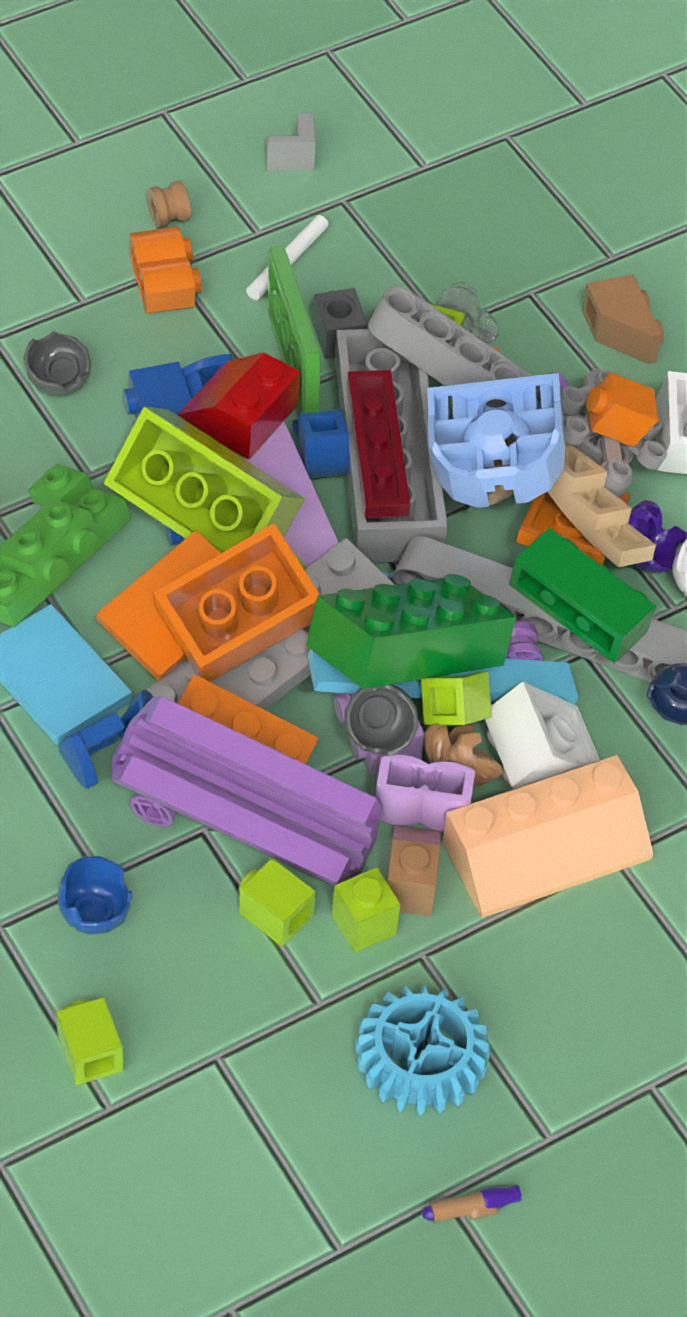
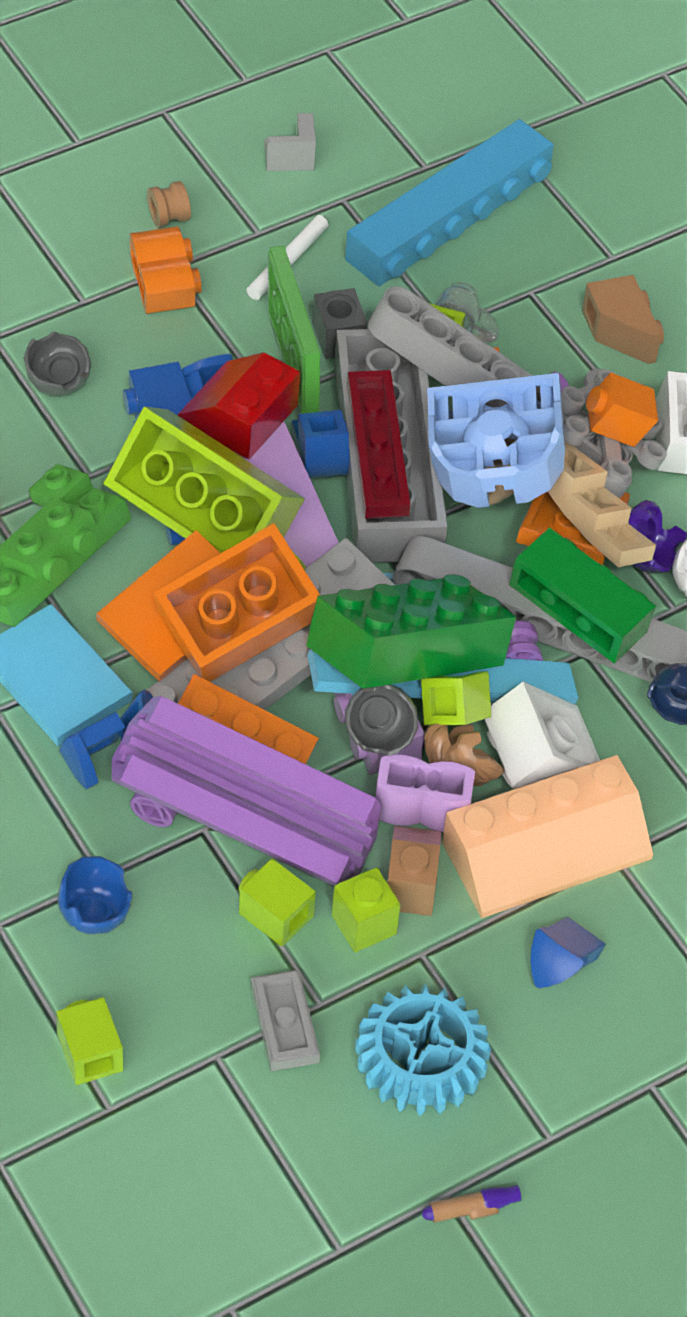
(285, 1020): none -> light grey plate
(448, 202): none -> dark azure brick
(562, 952): none -> blue tile

